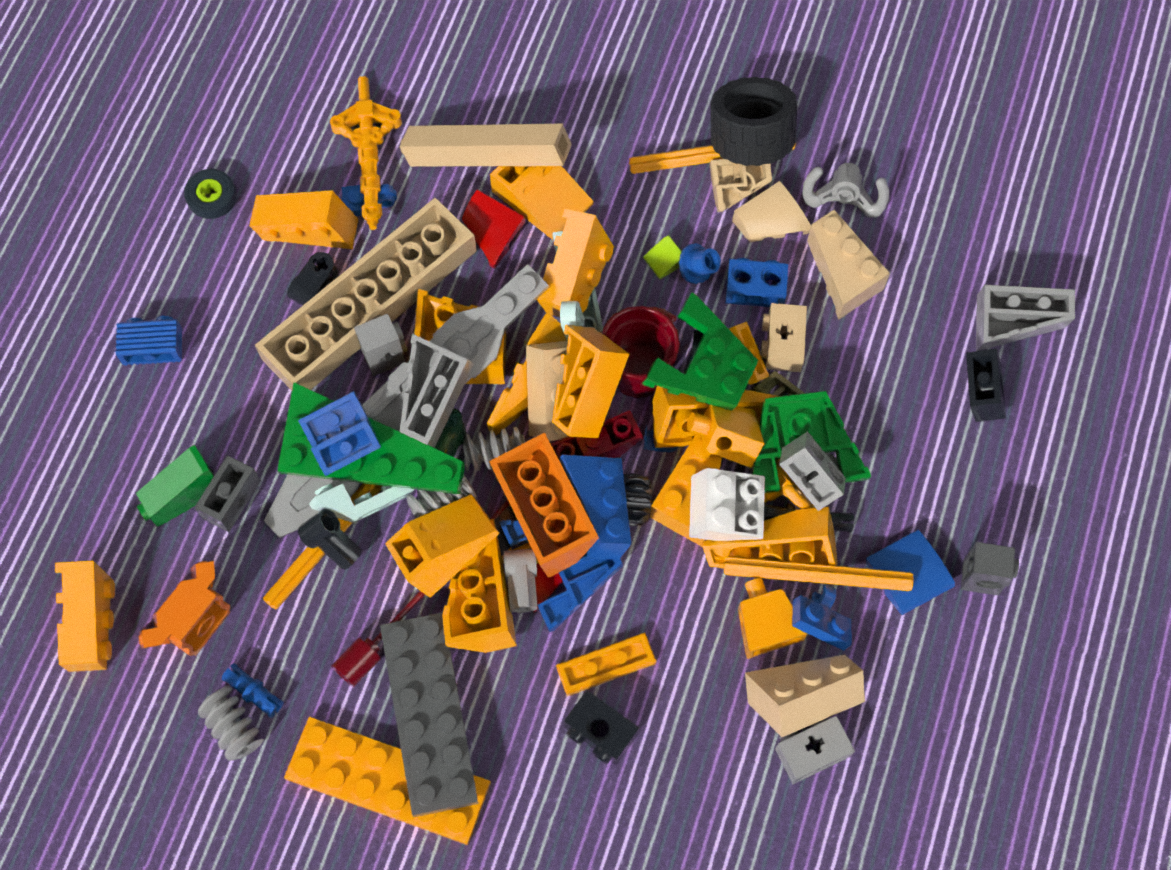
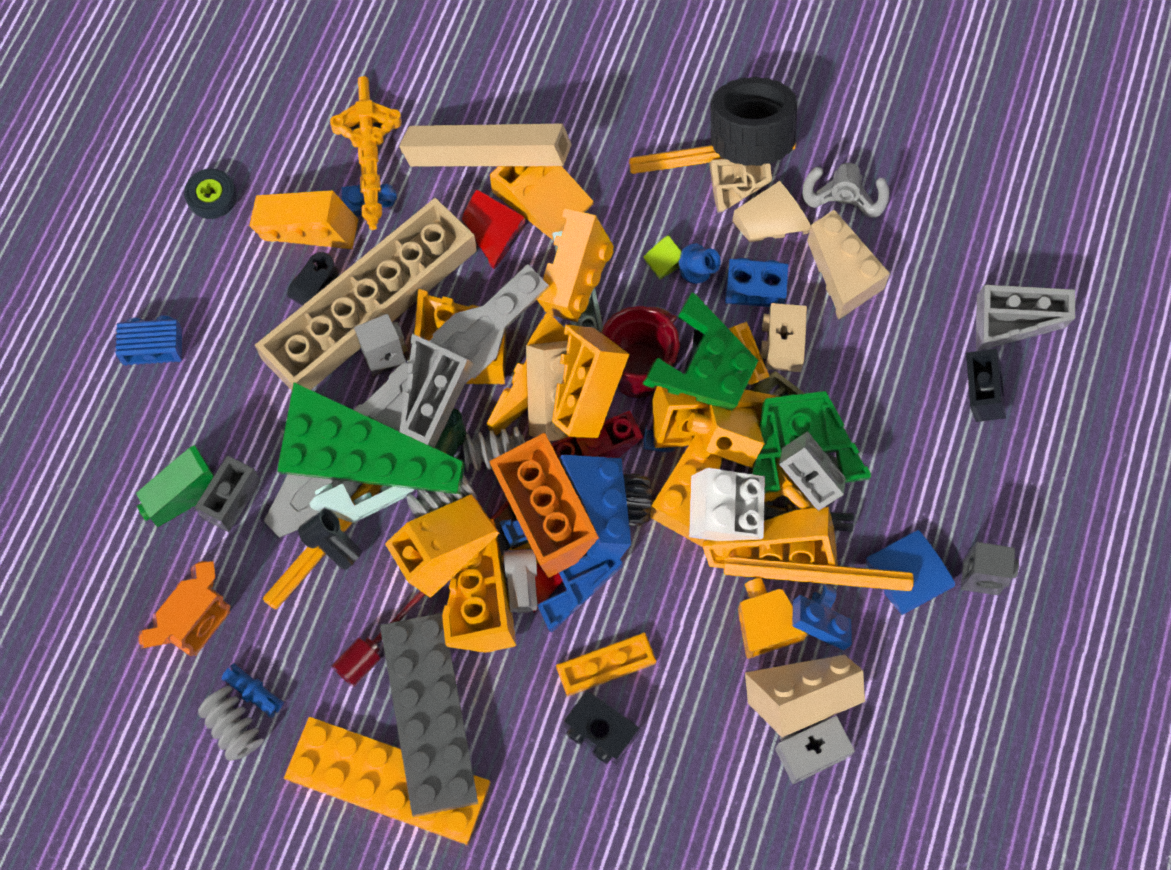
(85, 616): light orange wedge -> none
(340, 433): blue slope -> none
(571, 315): light aqua beam -> none

